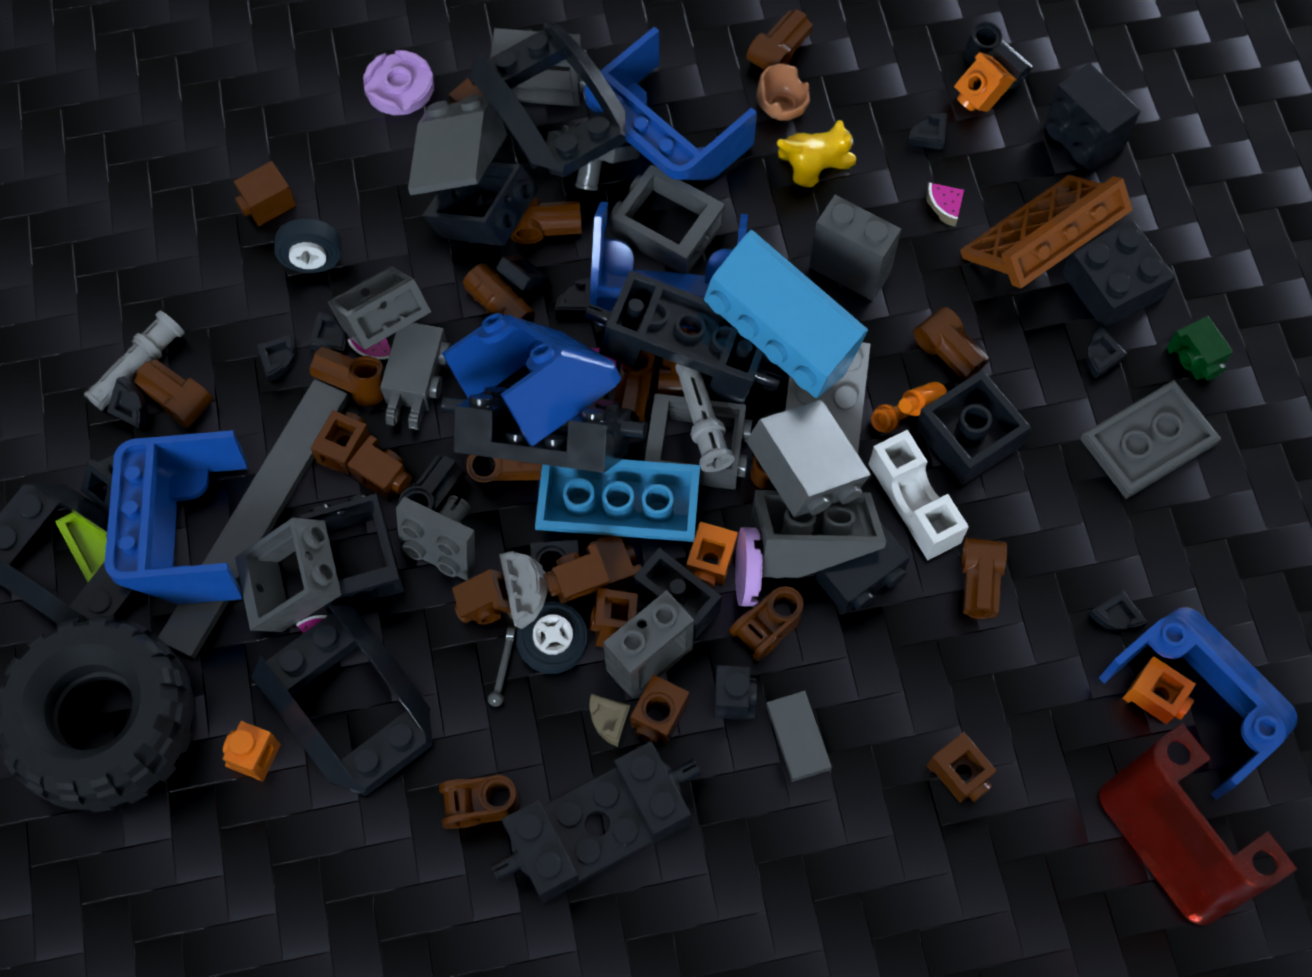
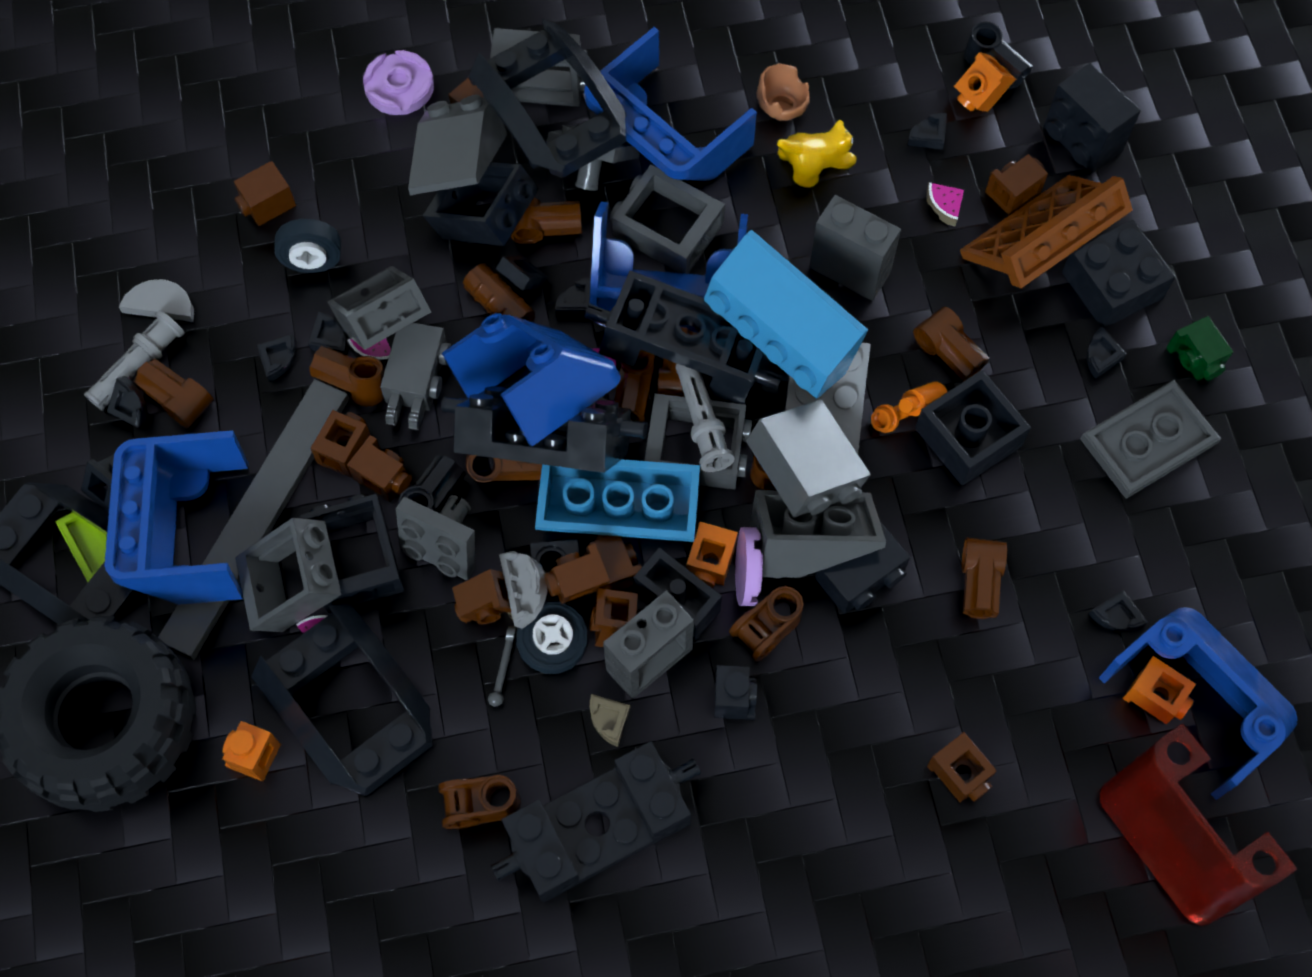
(158, 295): none -> light grey tile
(659, 693): reddish brown brick -> none
(780, 41): reddish brown piece -> none
(798, 736): dark grey tile -> none
(902, 474): white arch -> none
(1016, 183): none -> reddish brown brick

